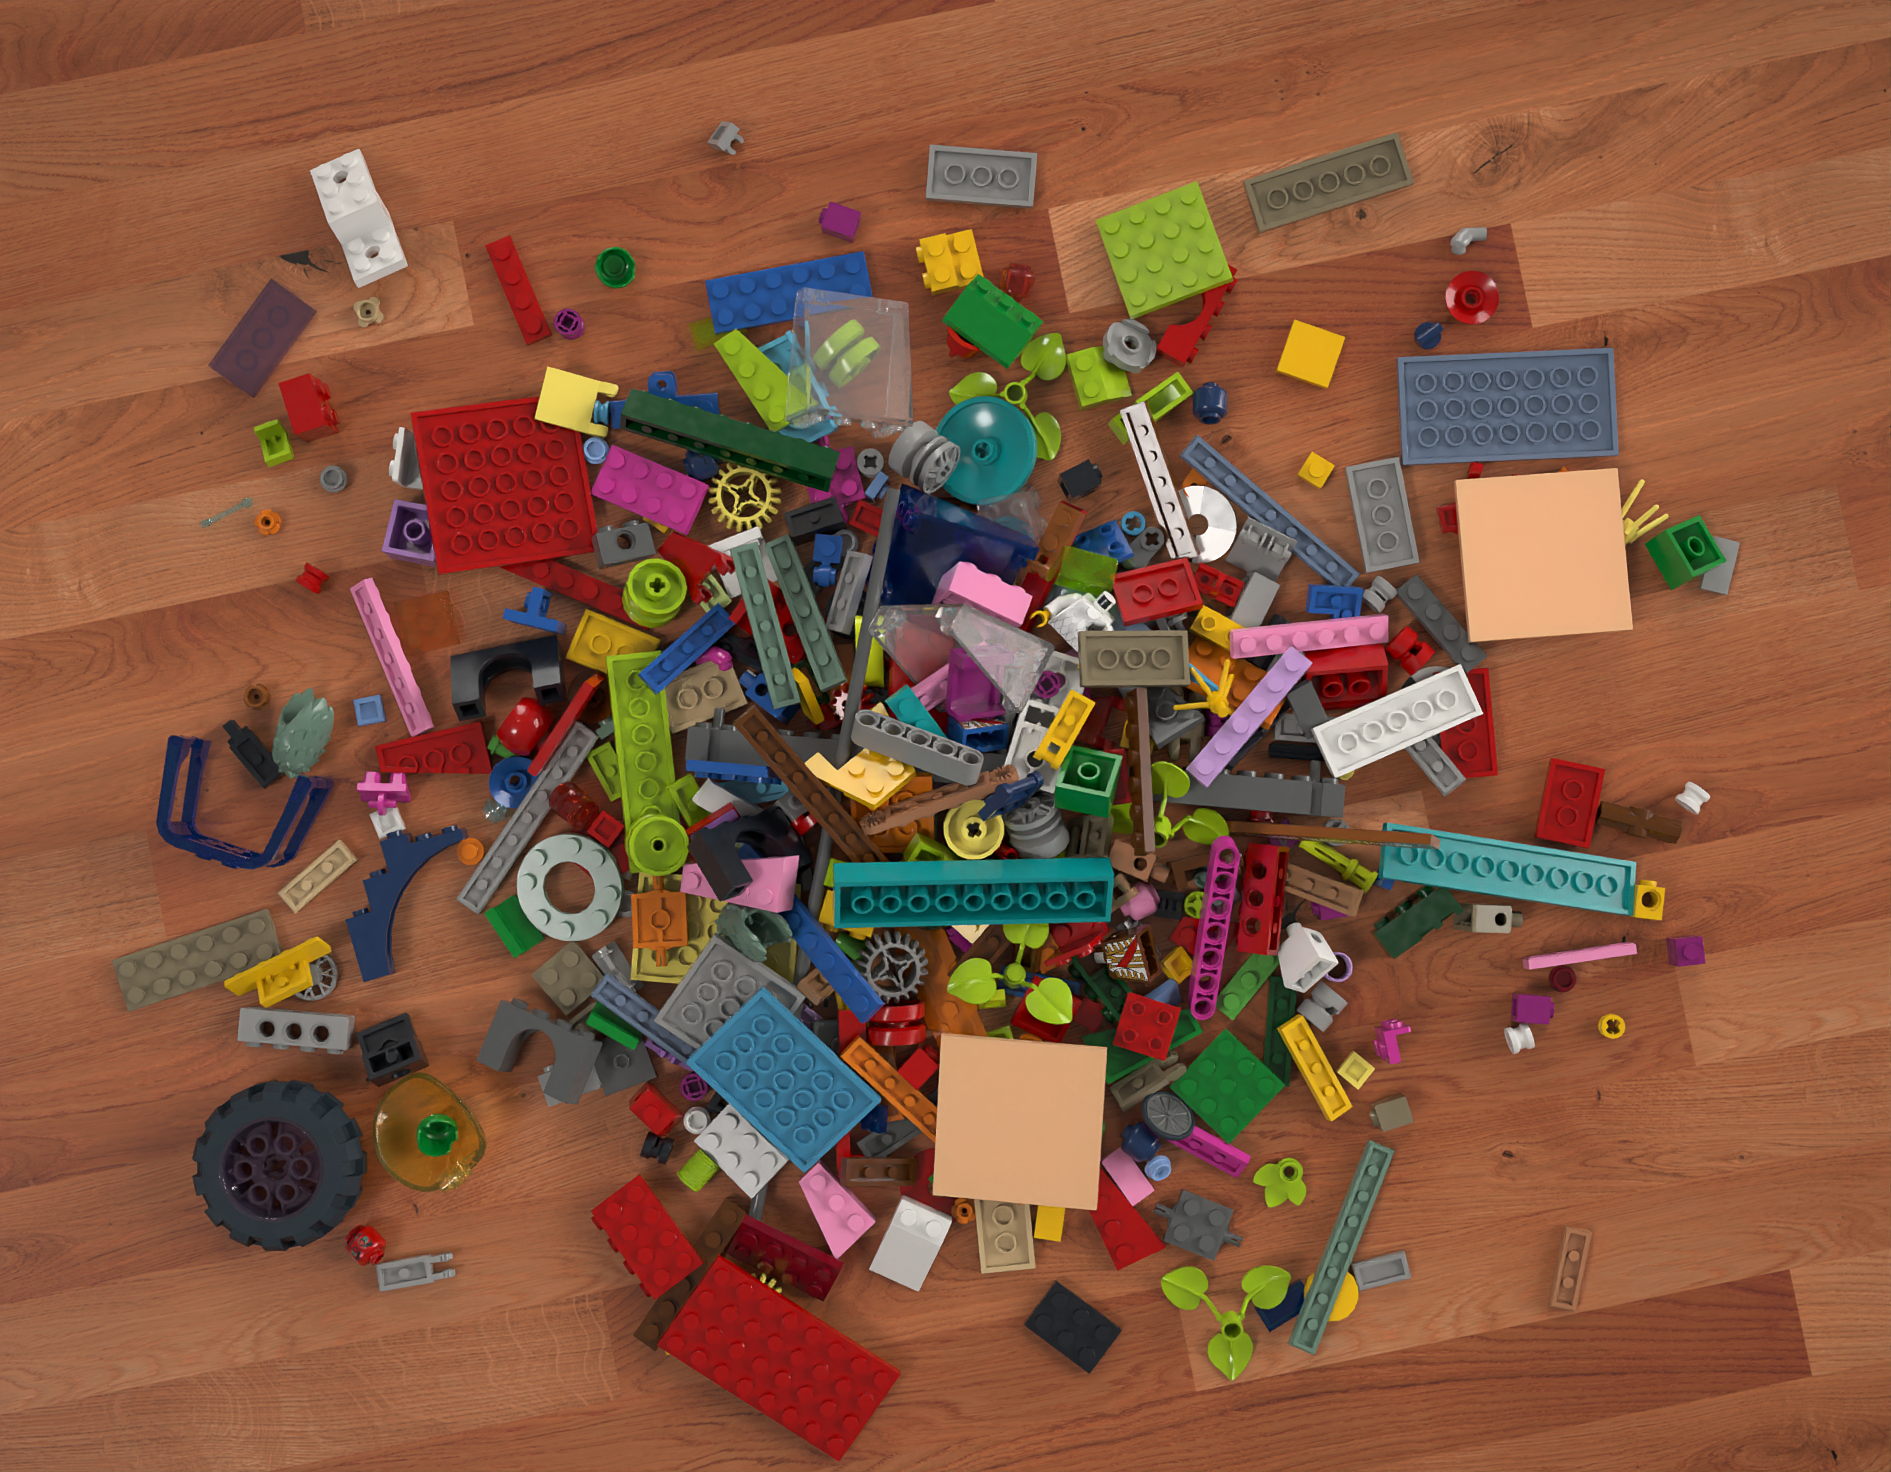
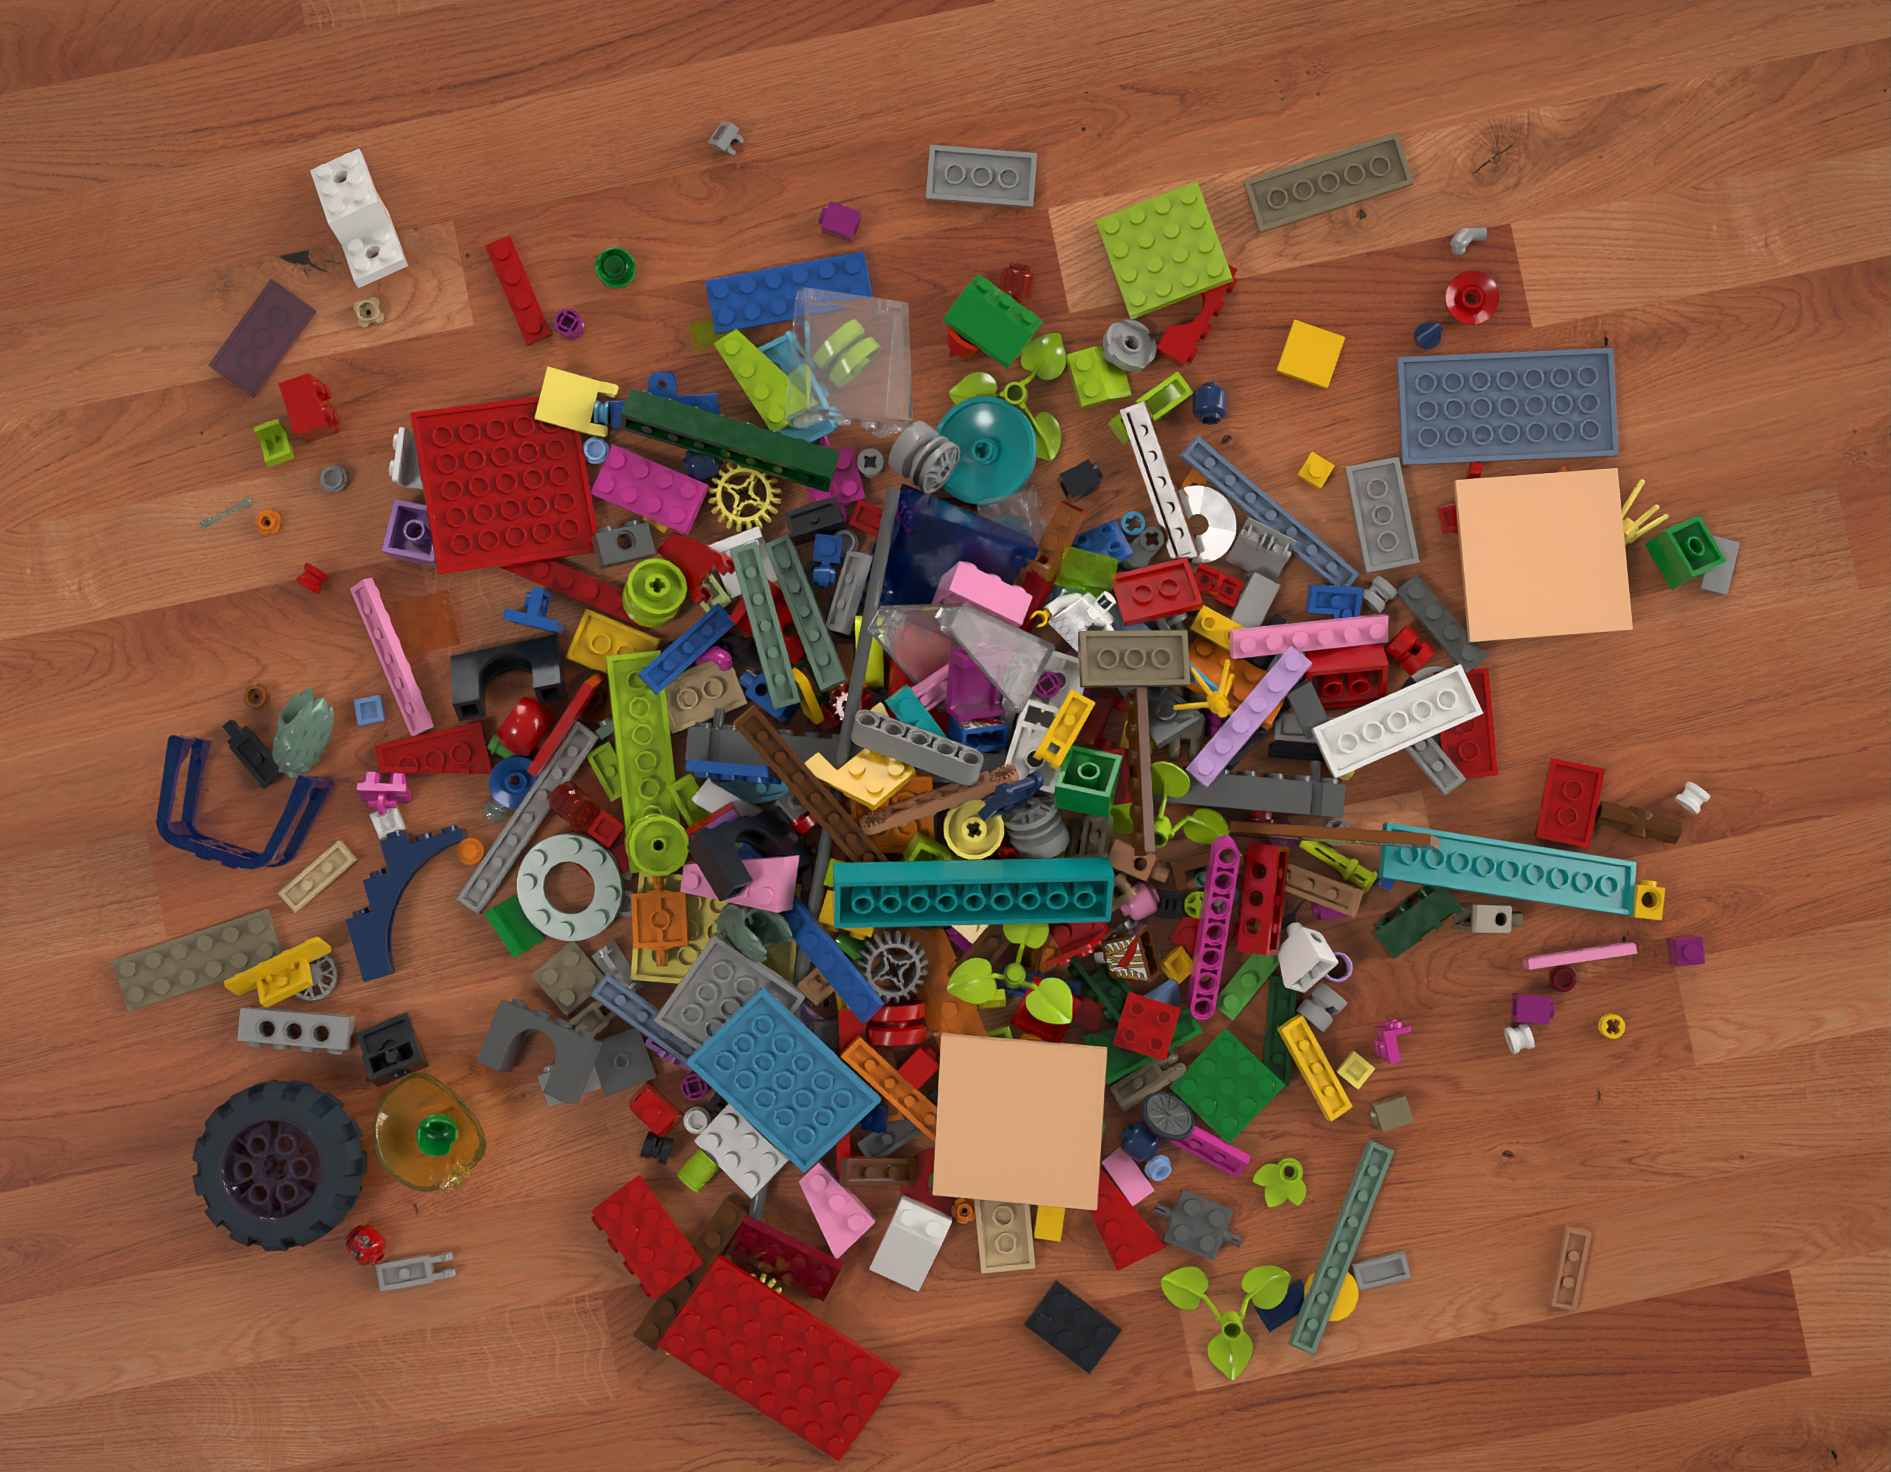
(613, 1026): green panel -> none
(878, 487): medium blue plate -> none
(949, 261): yellow plate -> none

